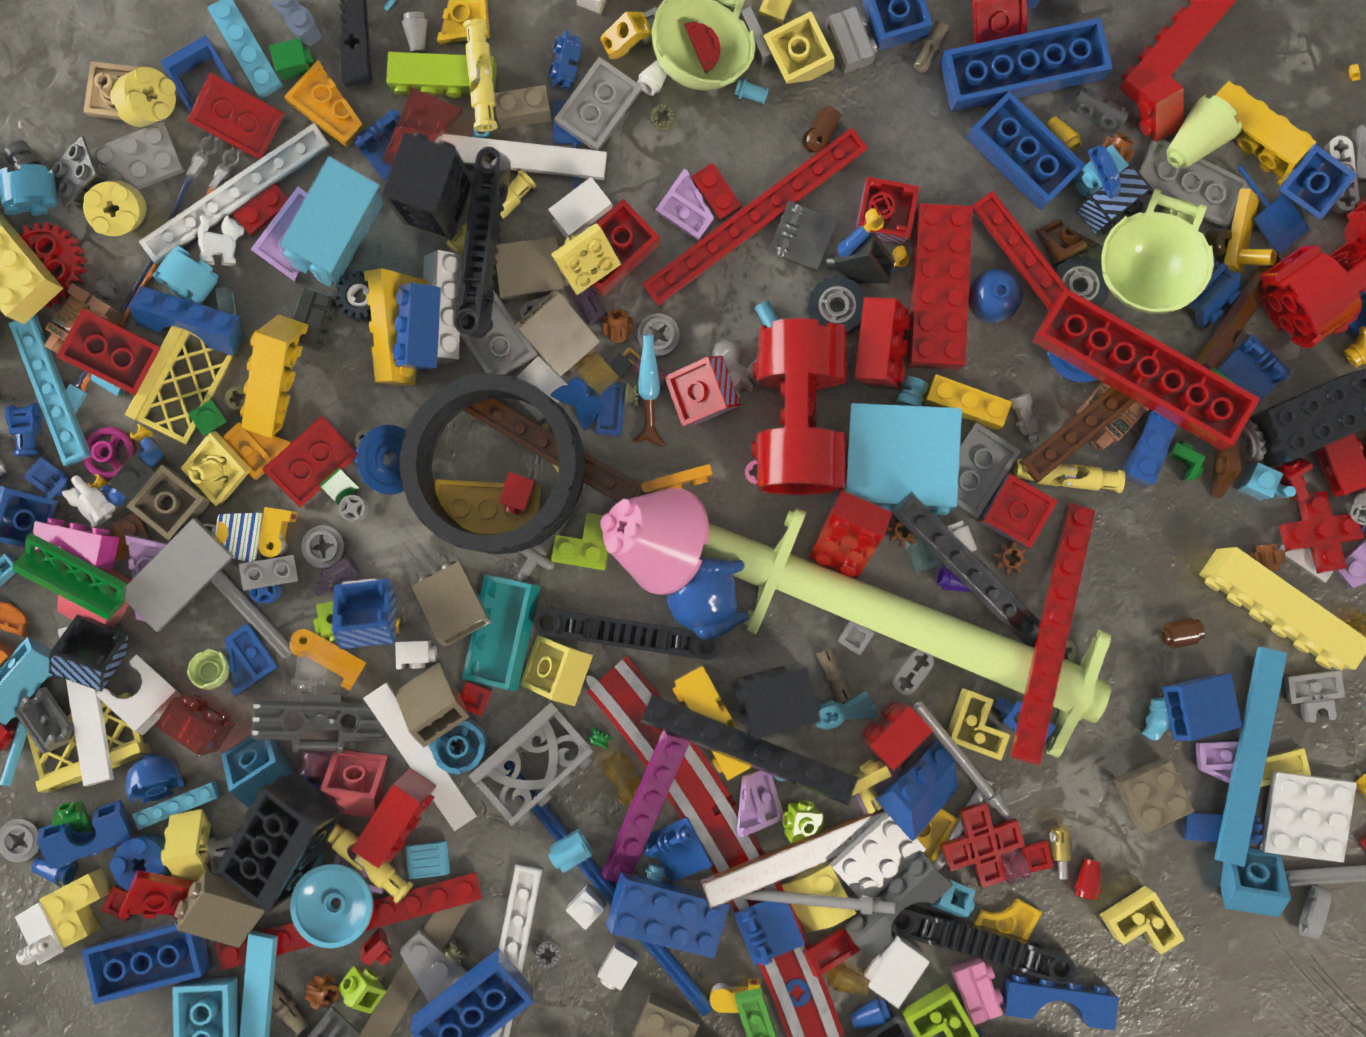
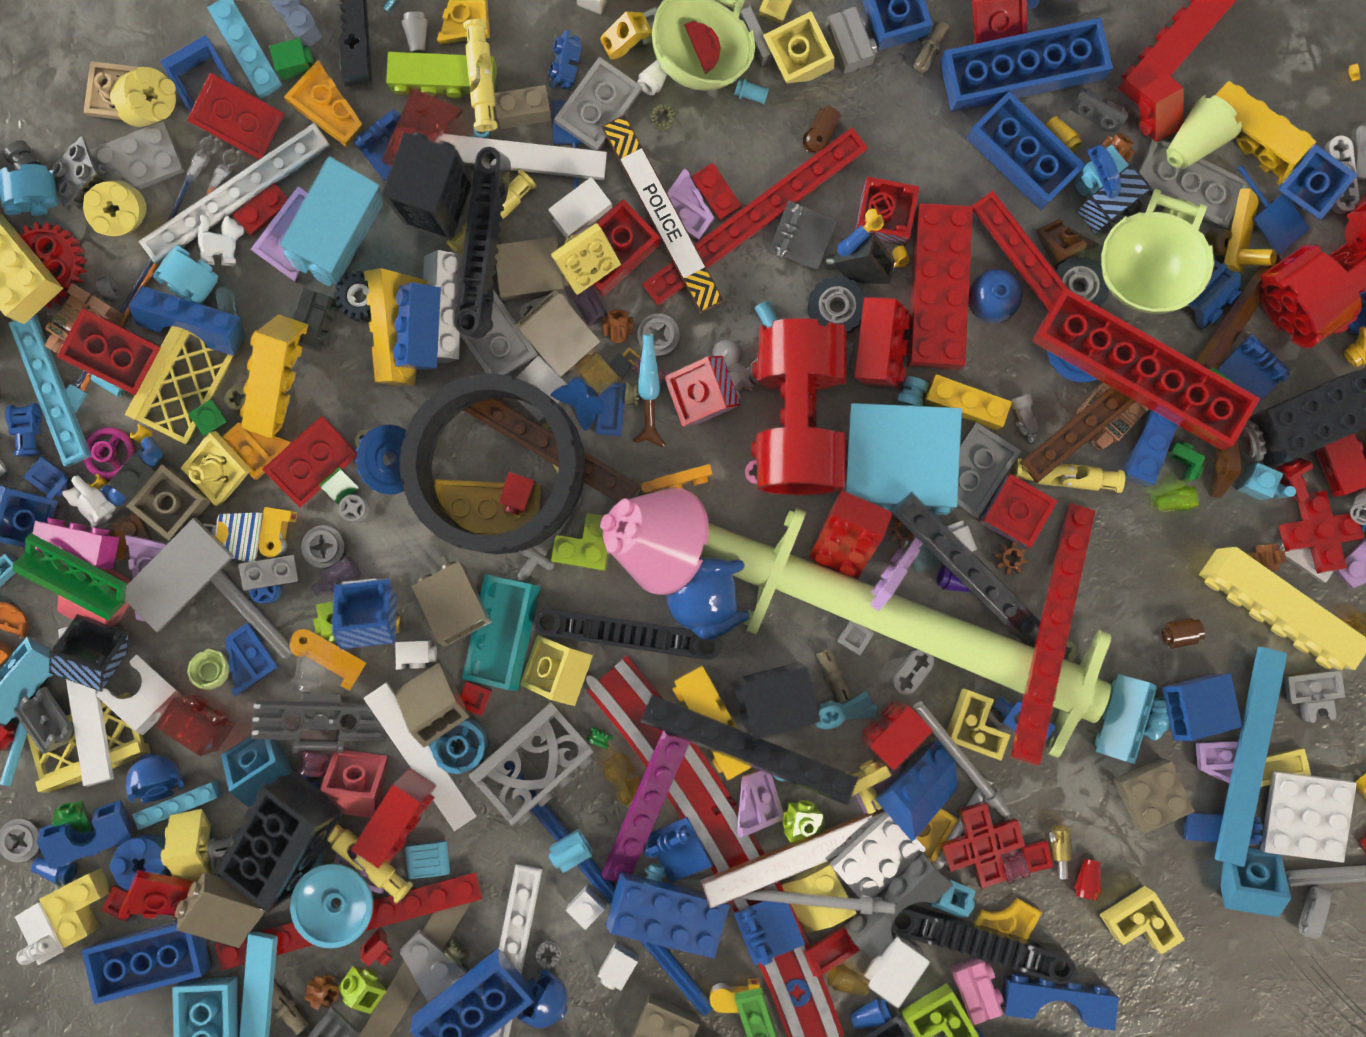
(549, 1001): none -> blue cylinder
(662, 214): none -> tile
(895, 573): none -> lavender wing
(1125, 718): none -> medium azure brick
(1180, 499): none -> clear neon green cone

